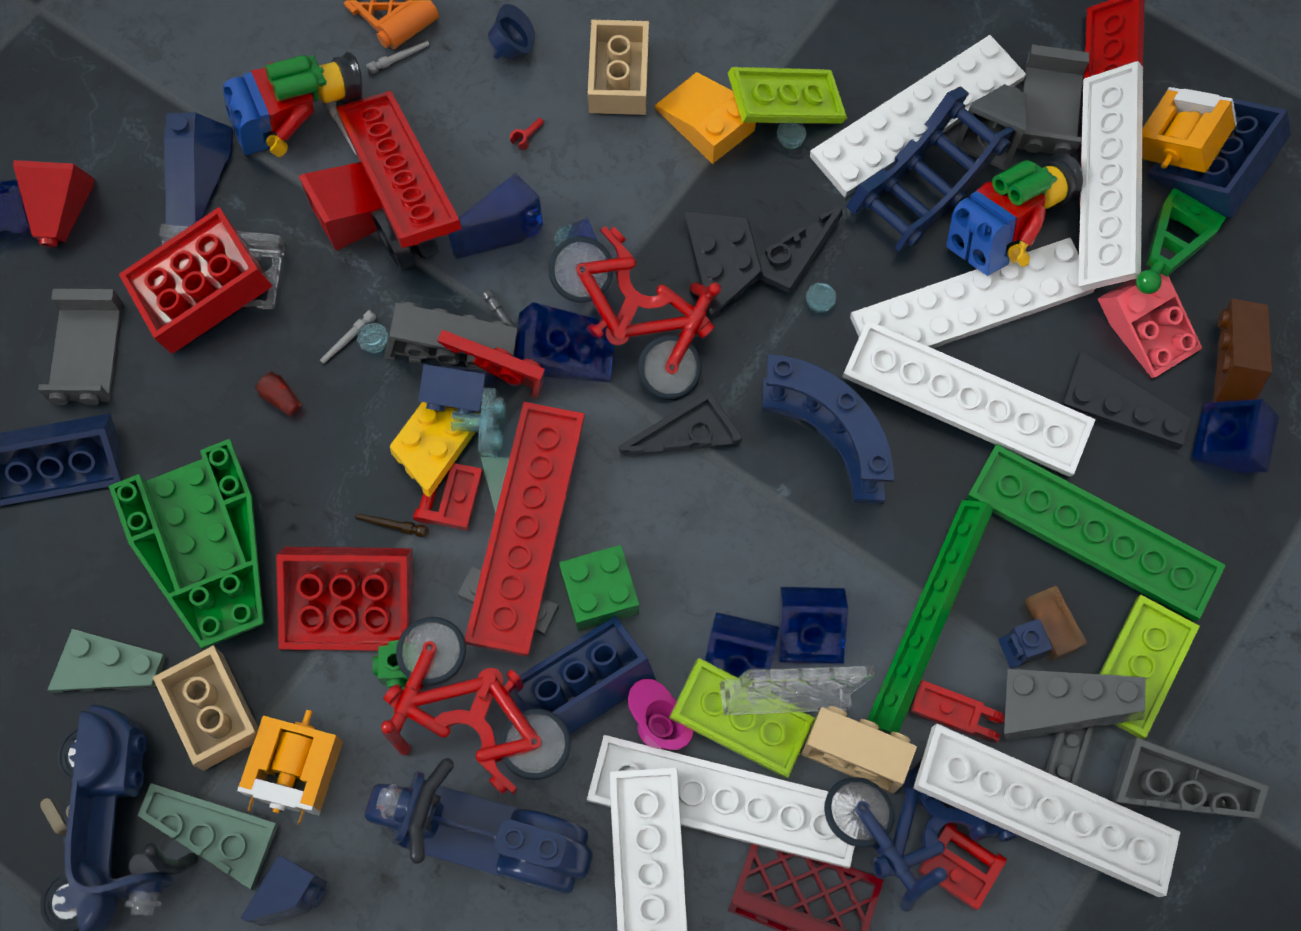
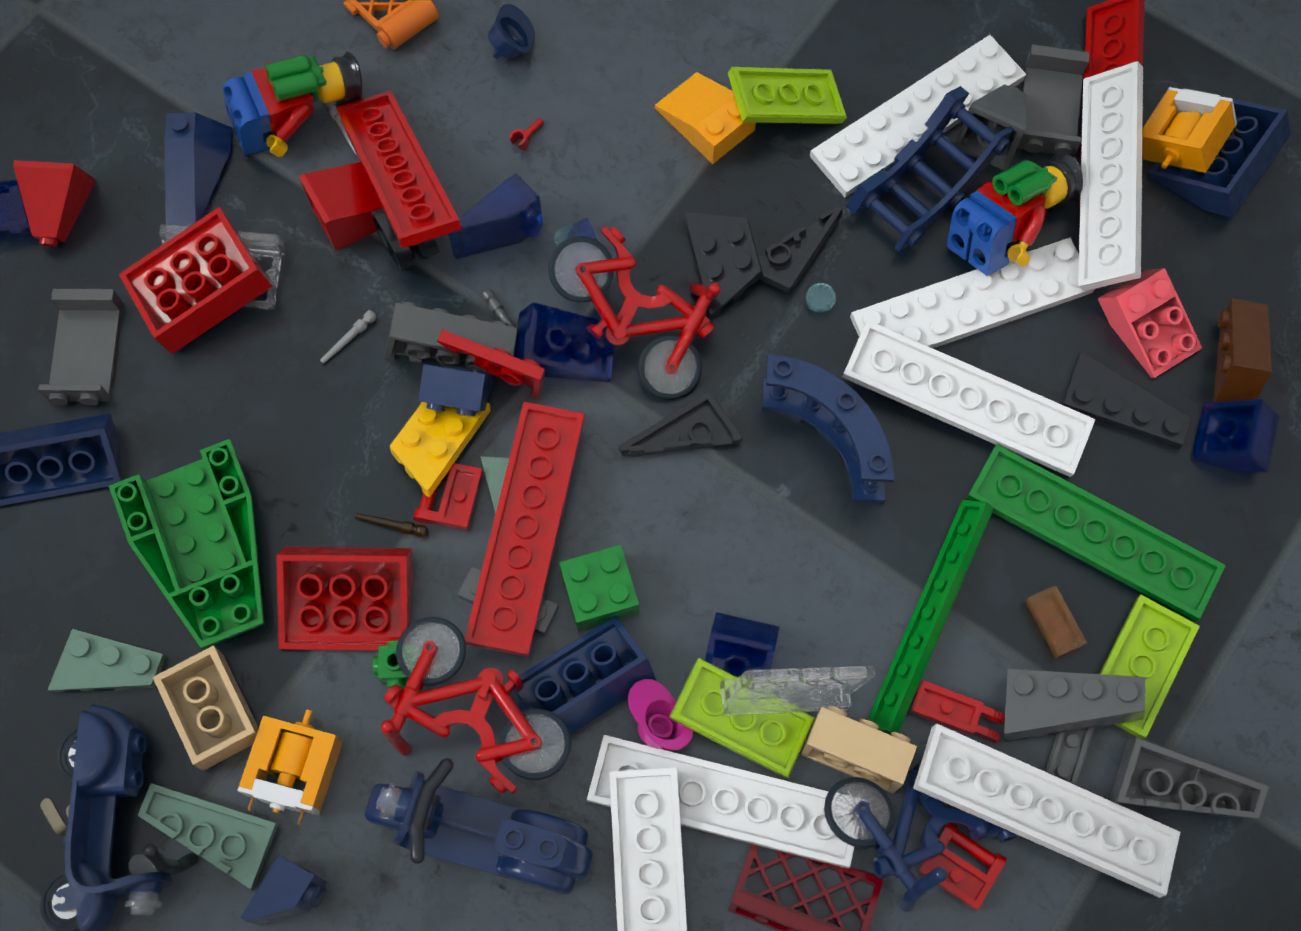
(277, 392): clear red cone -> none
(373, 337): clear light blue plate -> none
(385, 62): light grey piece -> none
(486, 422): clear light blue plate -> none
(618, 67): tan brick -> none
(791, 134): clear light blue plate -> none
(812, 625): clear blue slope -> none
(1025, 643): dark blue window -> none
(1190, 213): green plate -> none

